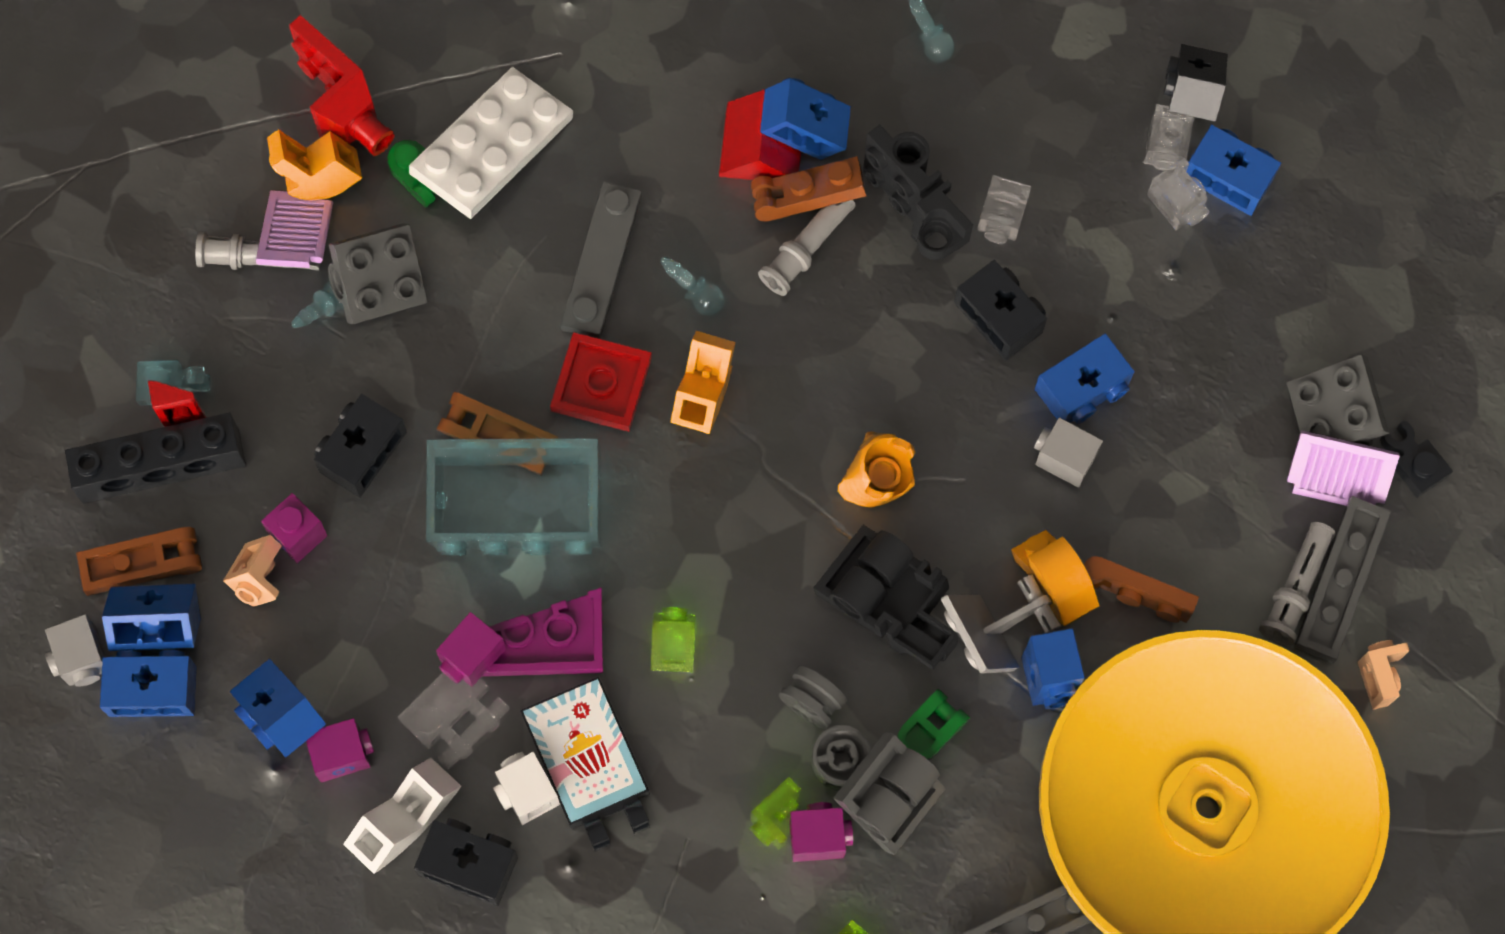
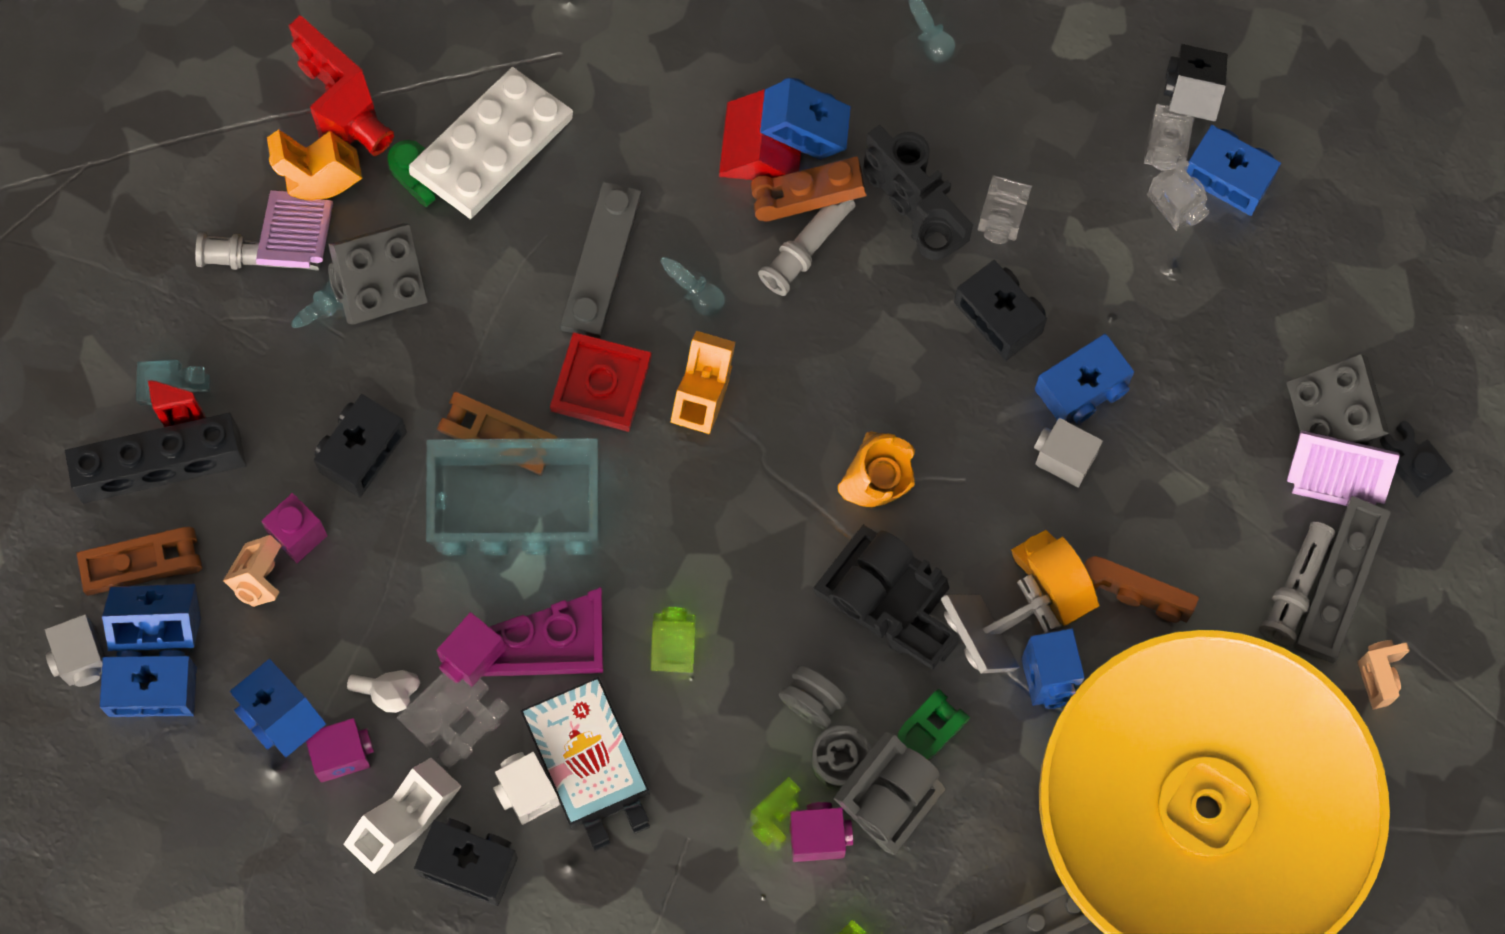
(387, 691): none -> white rock

